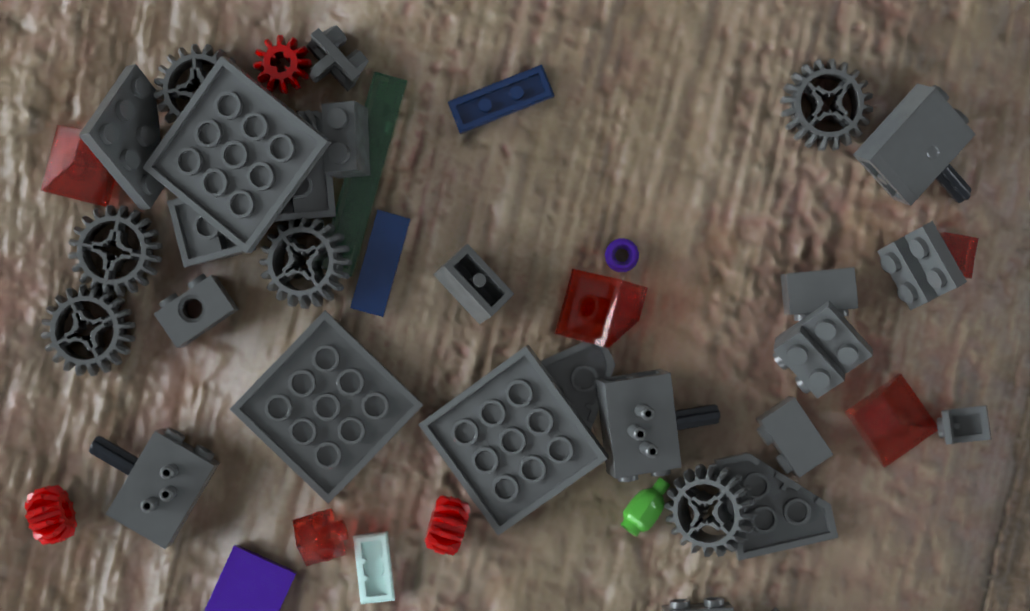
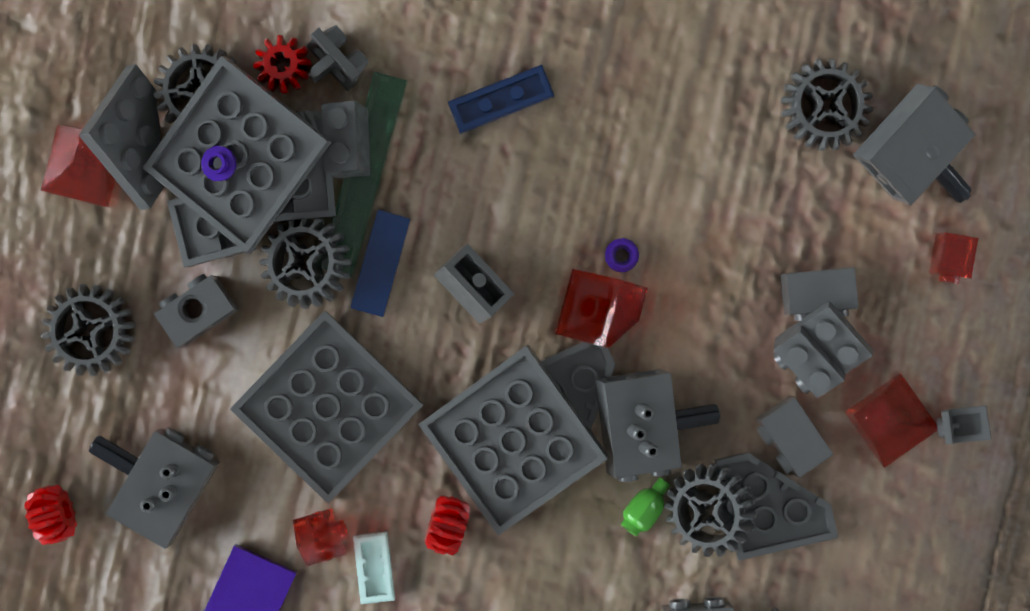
(86, 245): dark grey gear -> none
(228, 163): none -> dark purple plate
(921, 266): dark grey plate -> none

